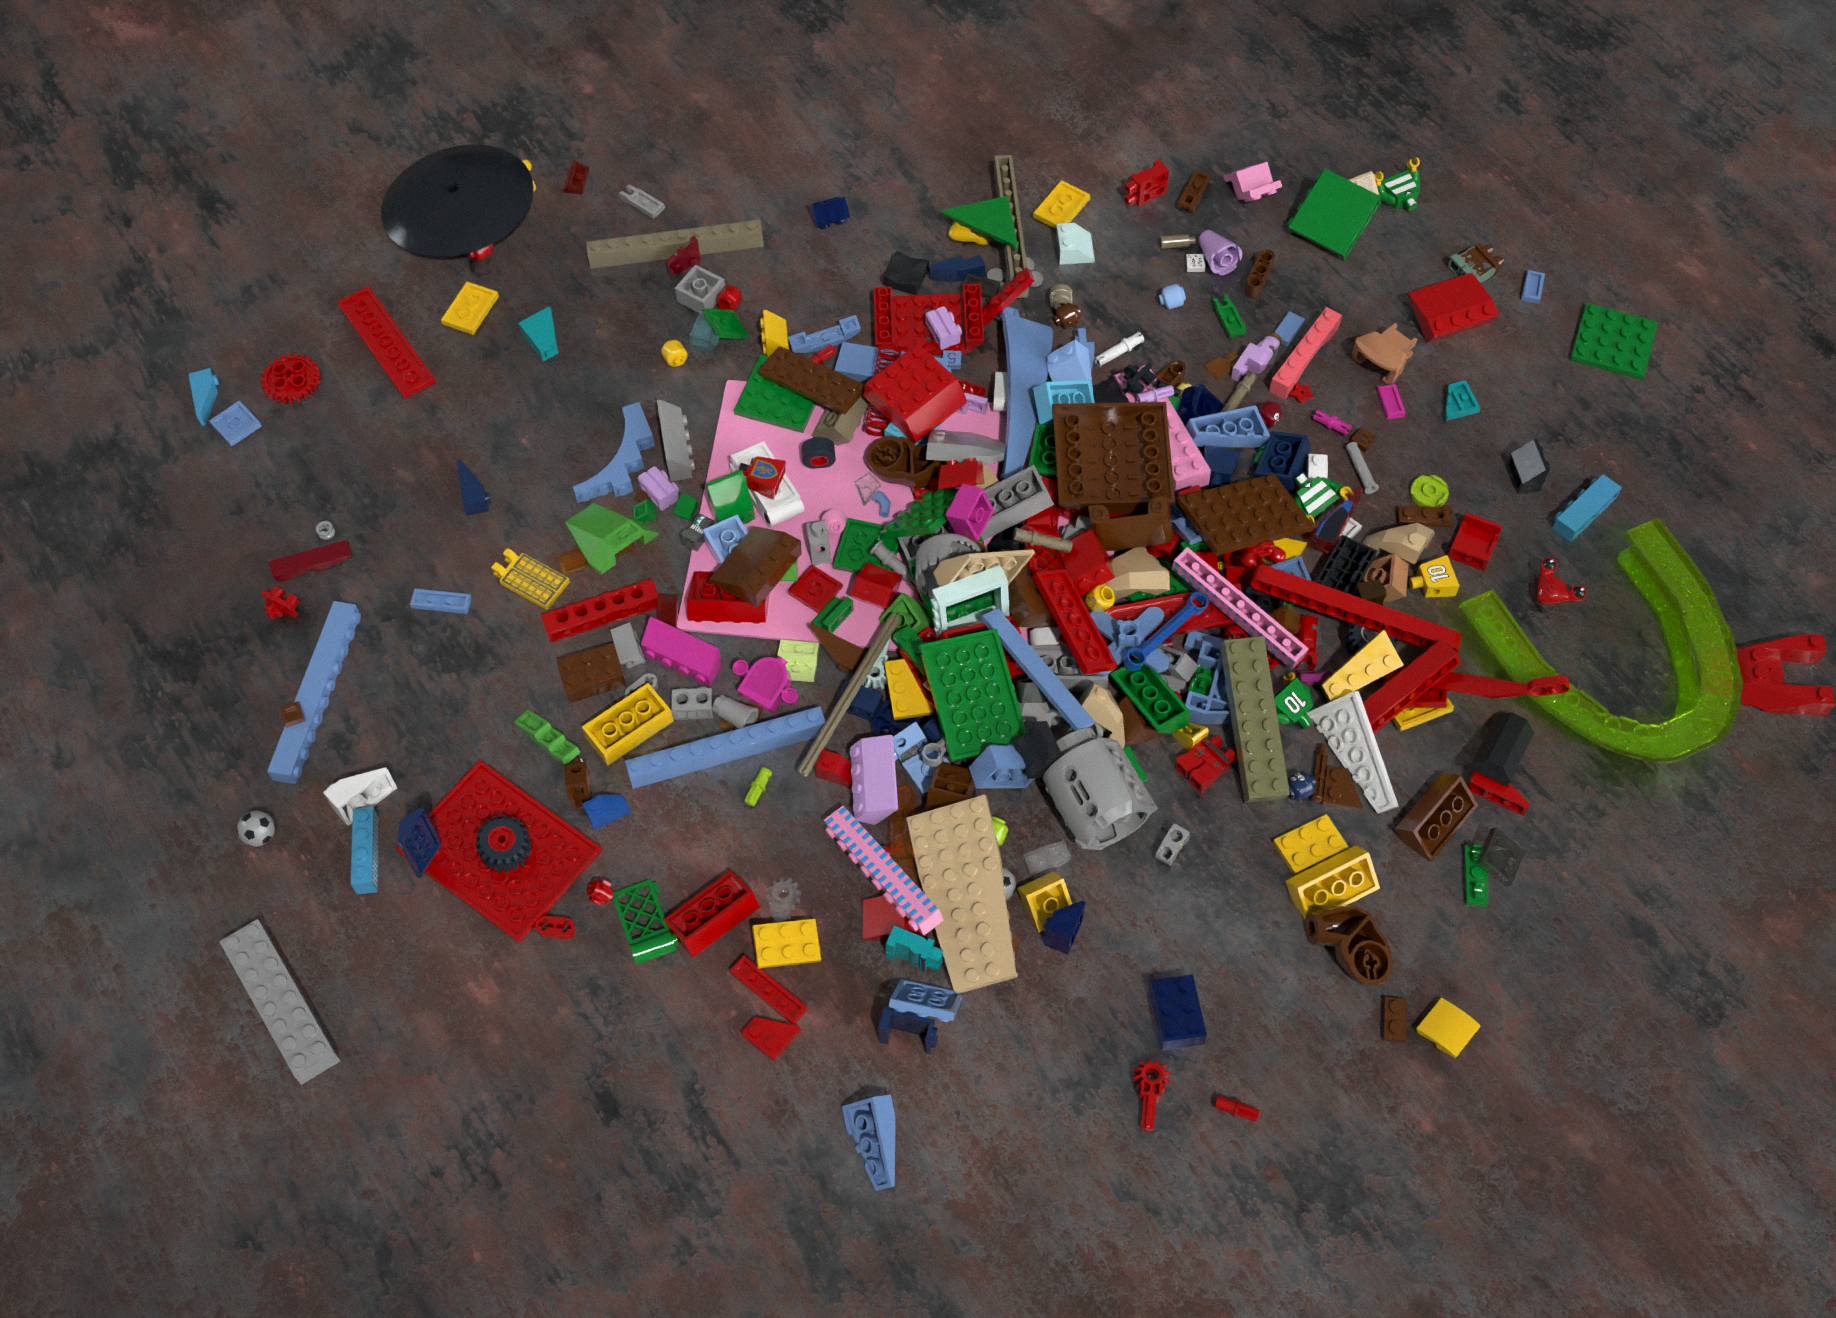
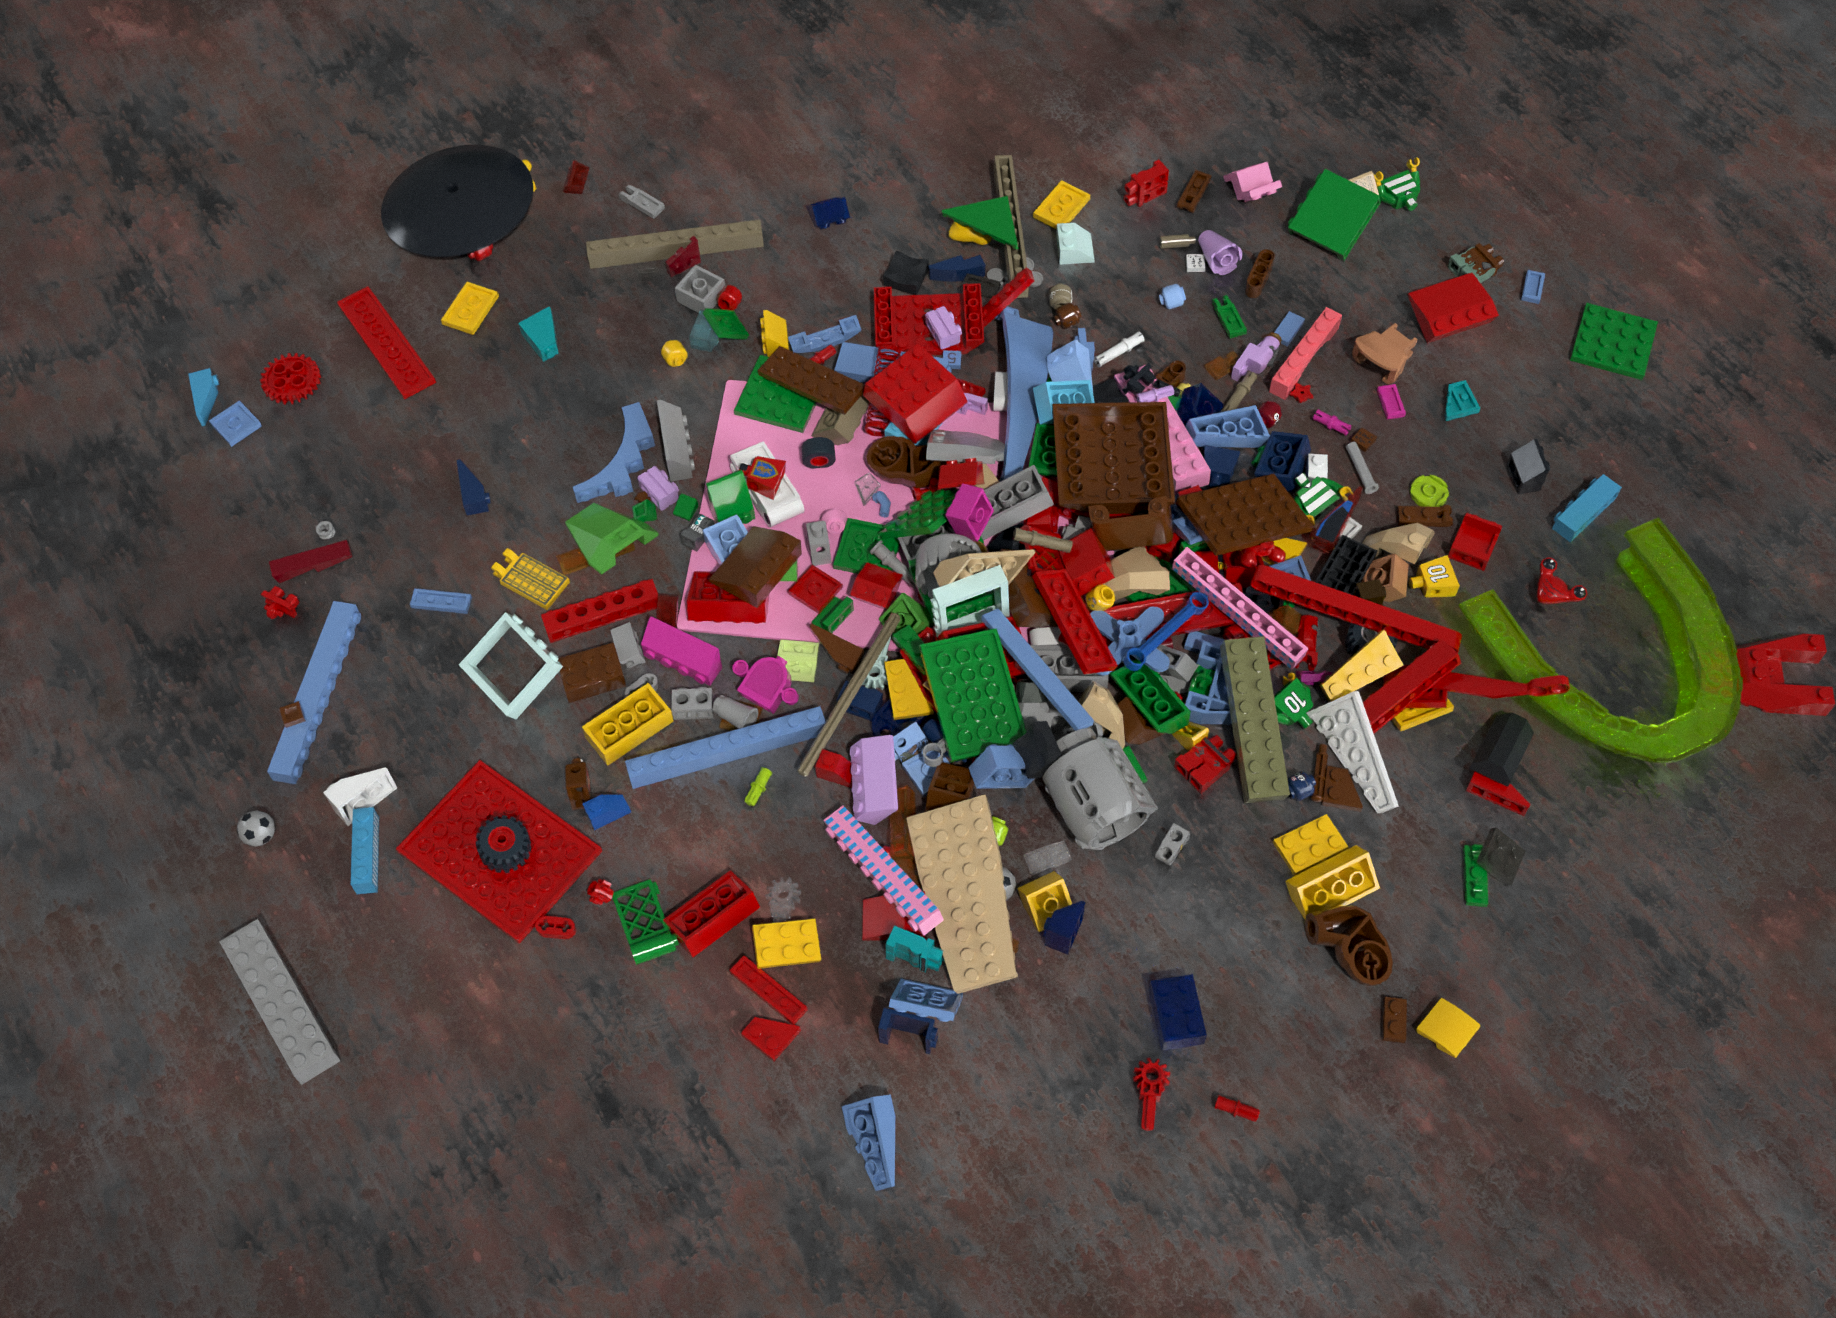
(418, 840): dark blue slope -> none
(533, 688): none -> light aqua window
(546, 737): bright green slope -> none
(1437, 816): reddish brown slope -> none

